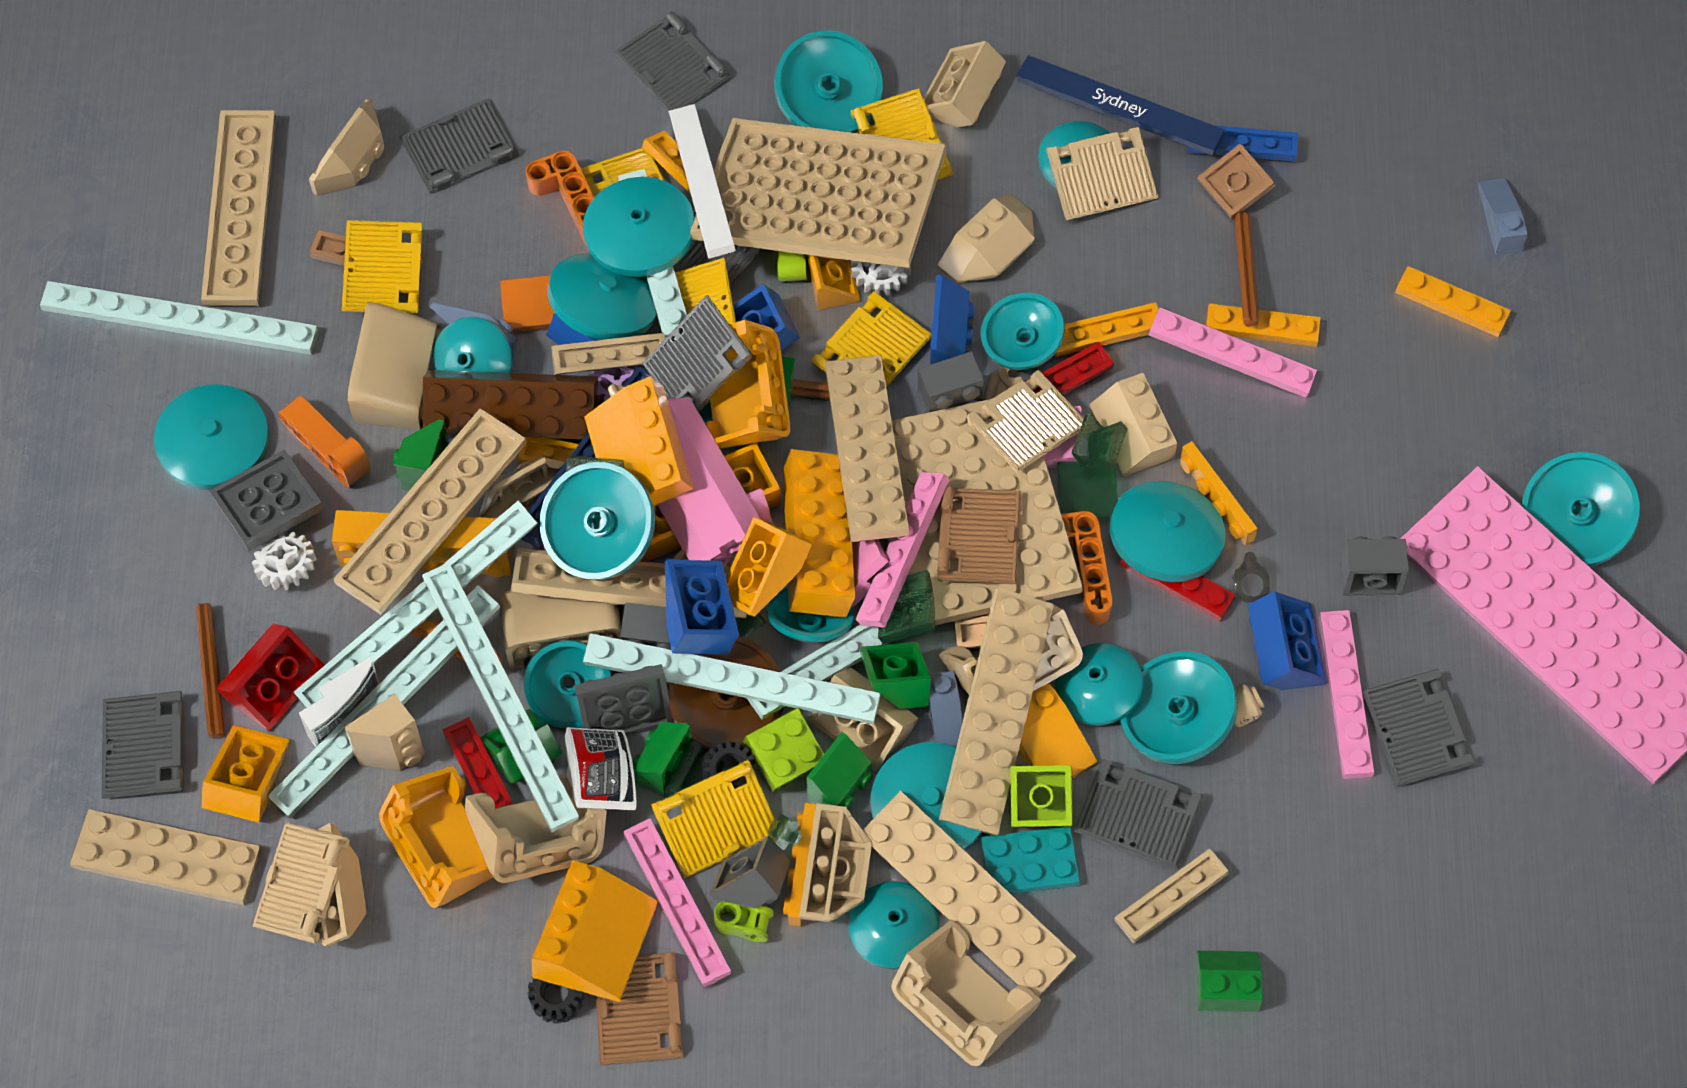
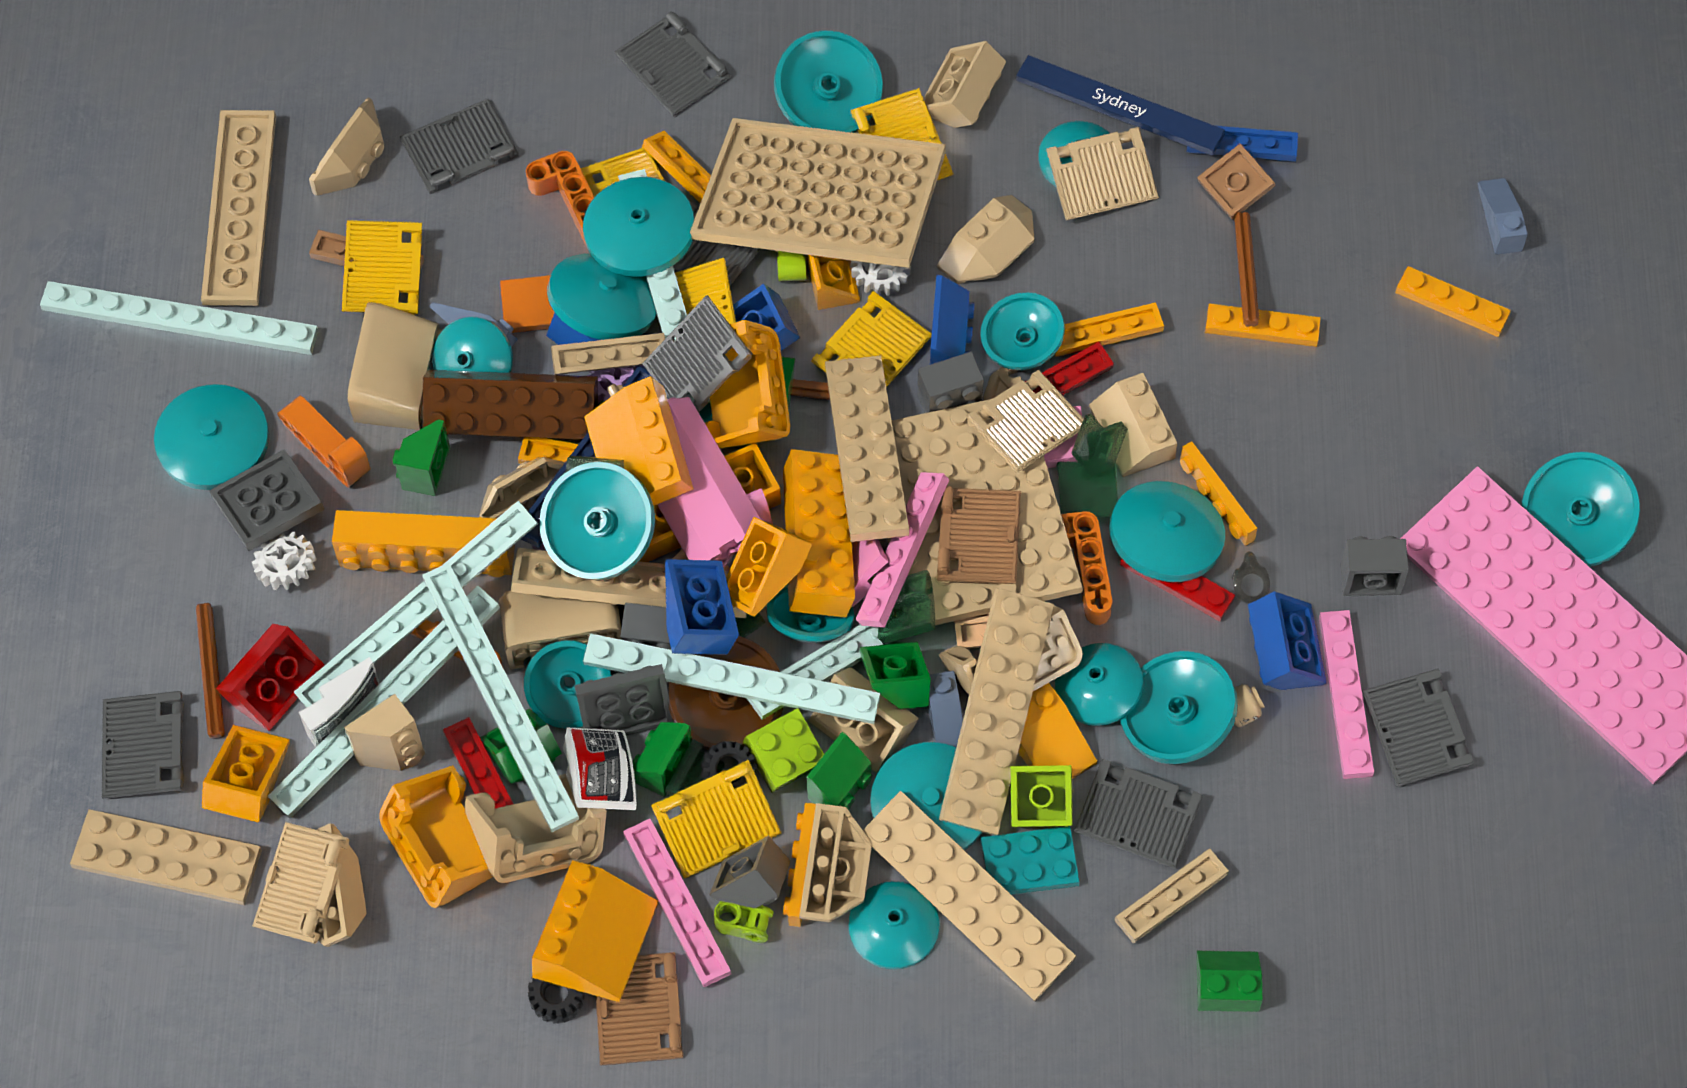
(430, 511): tan plate -> none
(702, 181): white tile -> none
(784, 832): clear green plate -> none
(959, 997): tan windscreen -> none
(1232, 352): bright pink plate -> none

